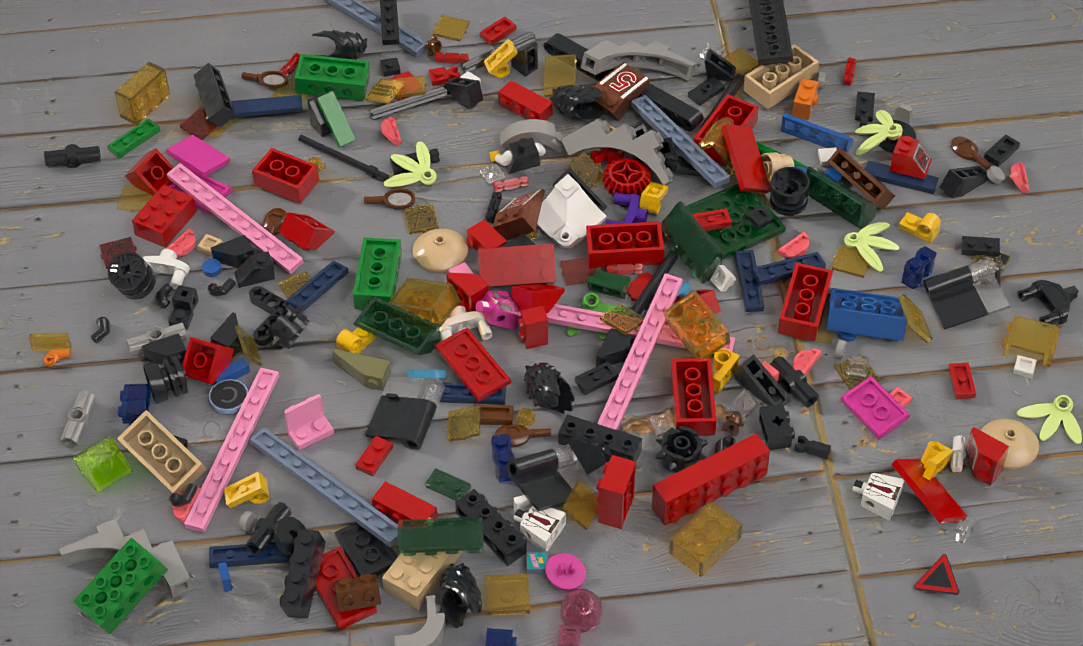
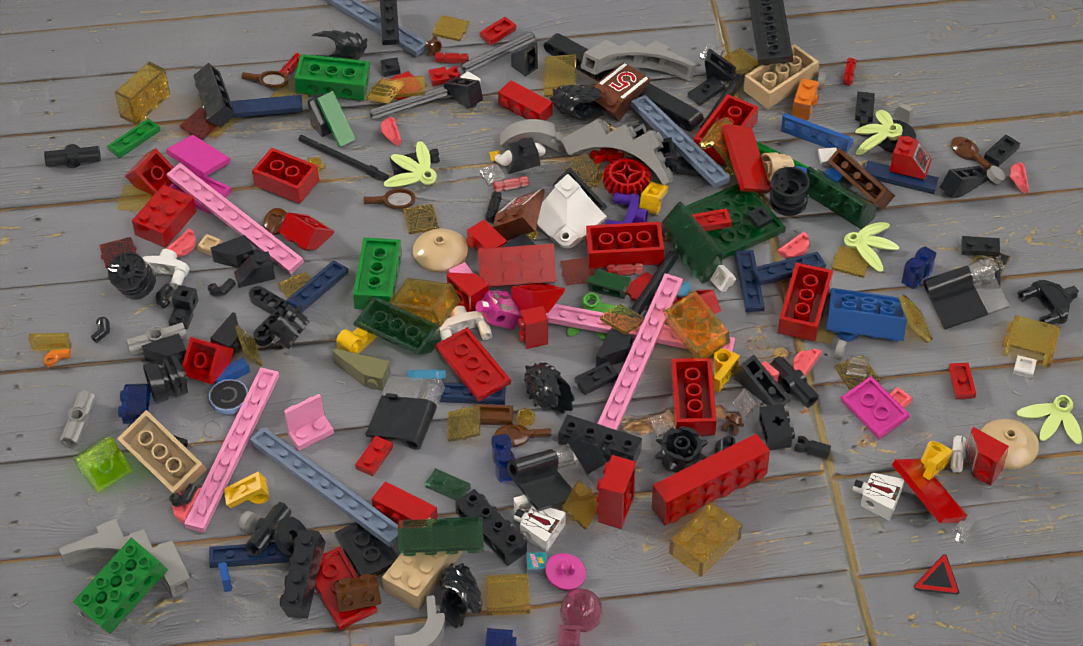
(211, 267): blue tile -> none
(498, 61): yellow plate -> none
(923, 228): yellow plate -> none

